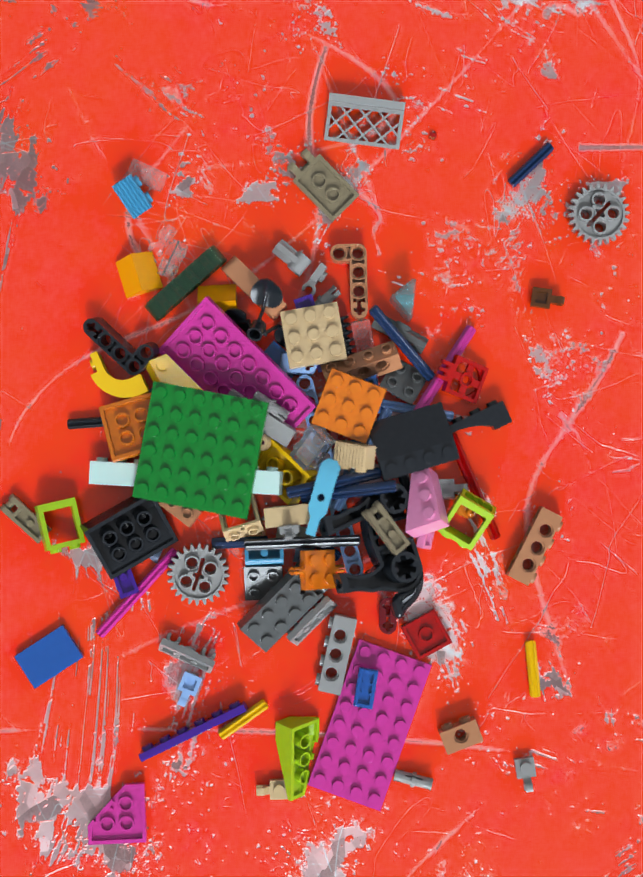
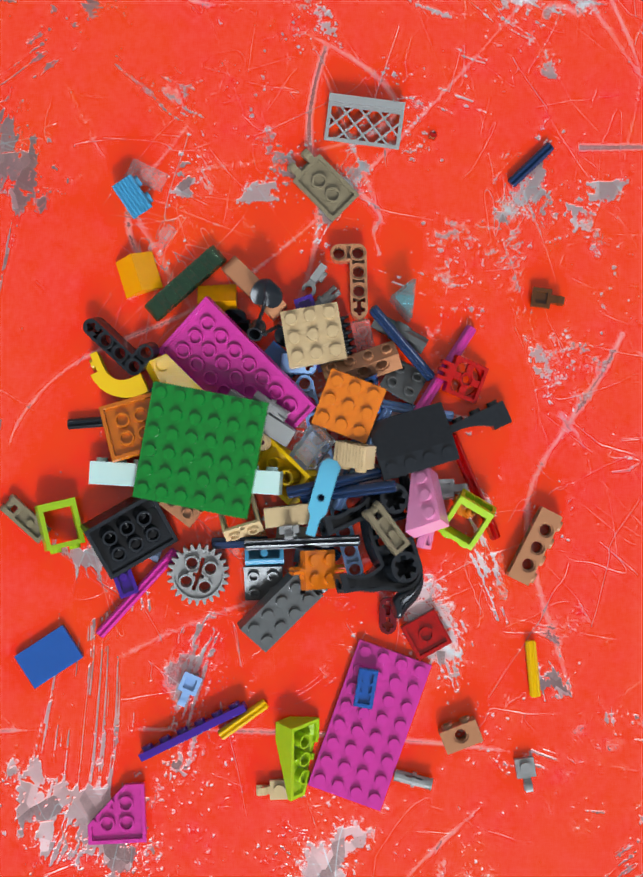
(169, 267): clear hinge -> none
(187, 654): light grey plate -> none
(295, 260): light grey piece -> none
(311, 620): light grey plate -> none
(334, 684): light grey brick -> none
(586, 203): light grey gear -> none

